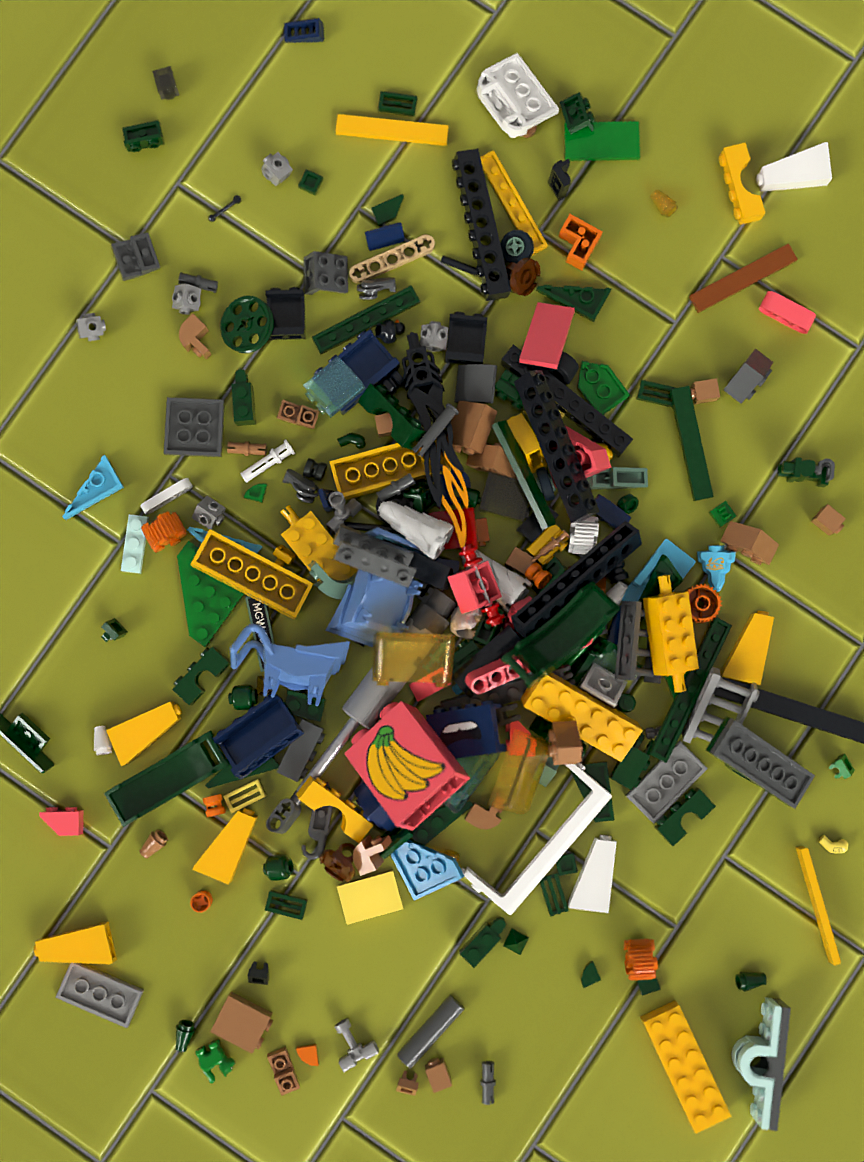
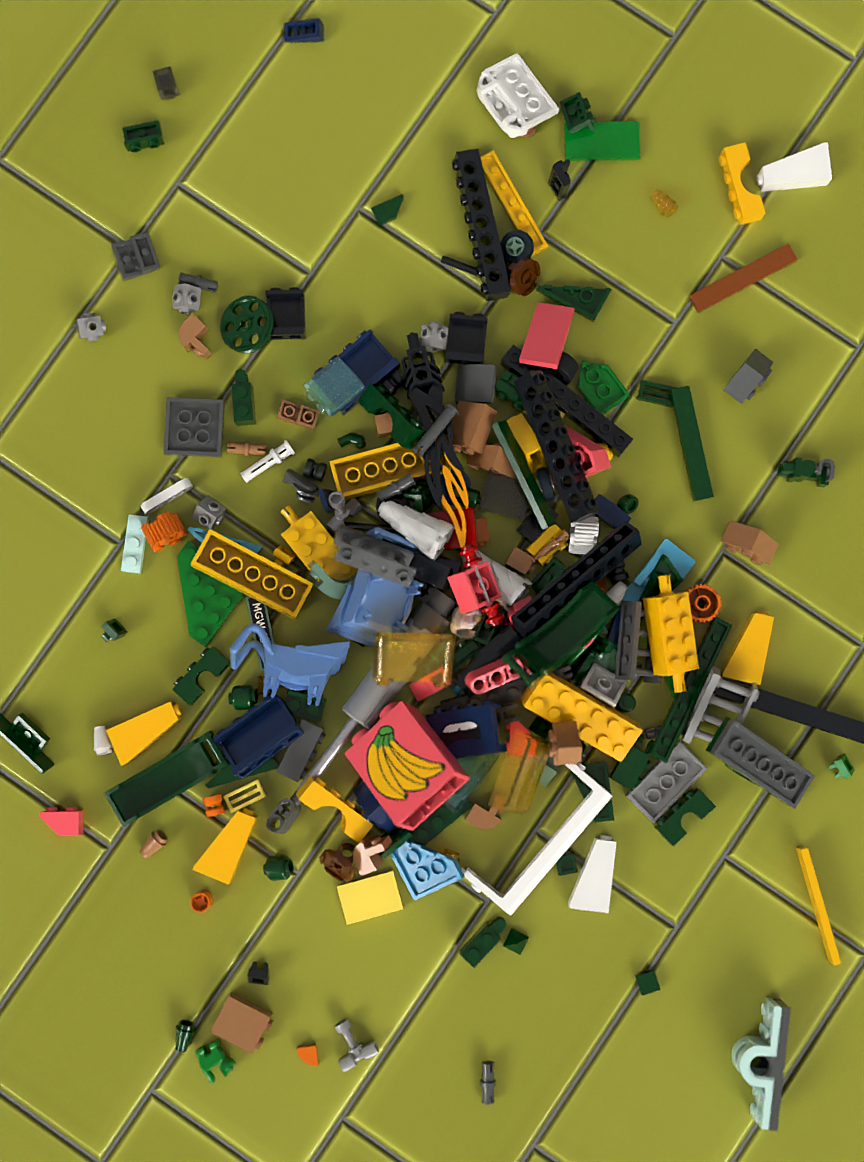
(82, 945): yellow slope -> none
(100, 993): light grey tile -> none
(101, 484): medium azure wing -> none
(236, 199): black hinge -> none
(256, 492): green tile -> none
(276, 168): light grey brick -> none
(283, 1071): medium nougat slope -> none
(288, 897): dark green tile -> none
(310, 182): dark green tile -> none
(319, 829): dark grey plate -> none
(325, 273): dark grey bracket -> none
(366, 319): dark green tile -> none
(371, 286): dark grey piece -> none
(384, 236): dark blue slope -> none
(388, 330): black animal -> none
(392, 129): yellow tile -> none
(395, 110): dark green tile -> none
(398, 252): tan beam -> none
(407, 1086): medium nougat tile -> none
(430, 1031): dark grey brick -> none
(438, 1074): medium nougat brick -> none
(538, 575): orange wheel -> none
(558, 910): dark green tile -> none
(582, 237): orange brick -> none
(590, 975): dark green tile -> none
(619, 478): sand green slope -> none
(640, 960): orange brick -> none
(685, 1066): yellow brick -> none
(705, 391): medium nougat brick -> none
(716, 563): medium azure rock -> none
(722, 514): green tile -> none
(747, 980): dark green cone -> none
(787, 312): coral beam -> none
(829, 520): medium nougat brick -> none
(833, 847): light yellow arm -> none

